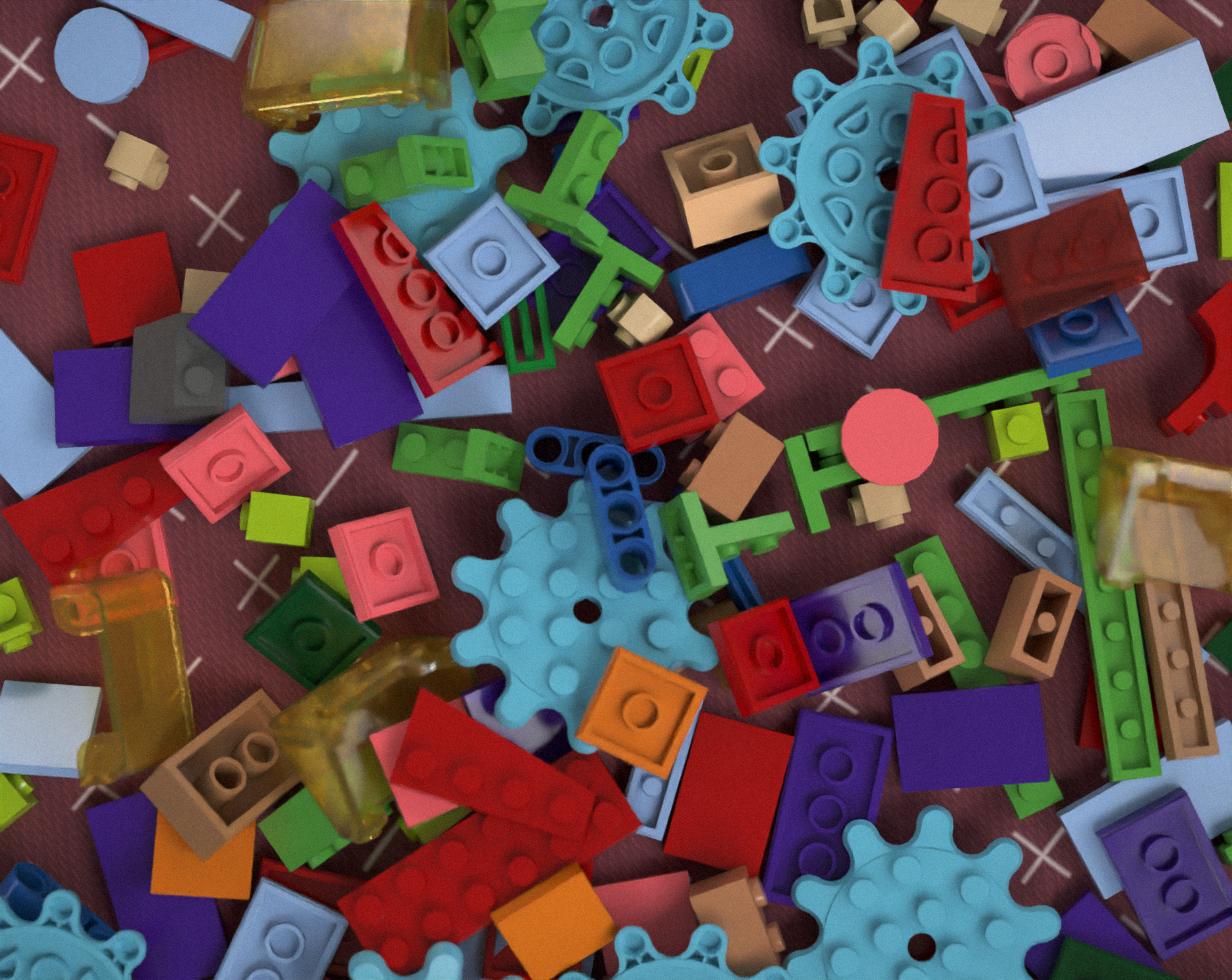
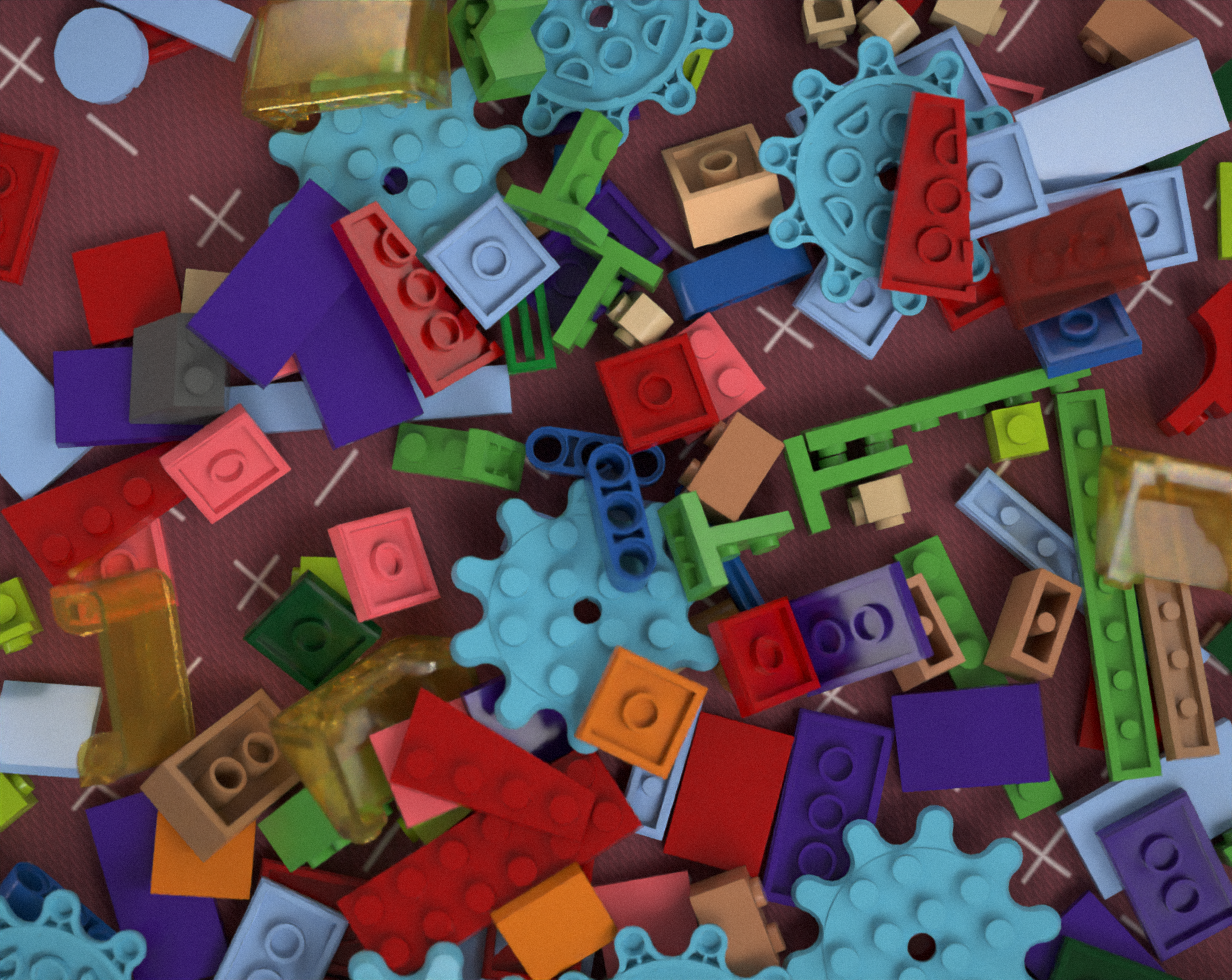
(136, 163): tan plate -> none
(278, 519): lime brick -> none
(410, 169): bright green bracket -> none
(889, 437): coral tile -> none
(1049, 57): coral tile -> none

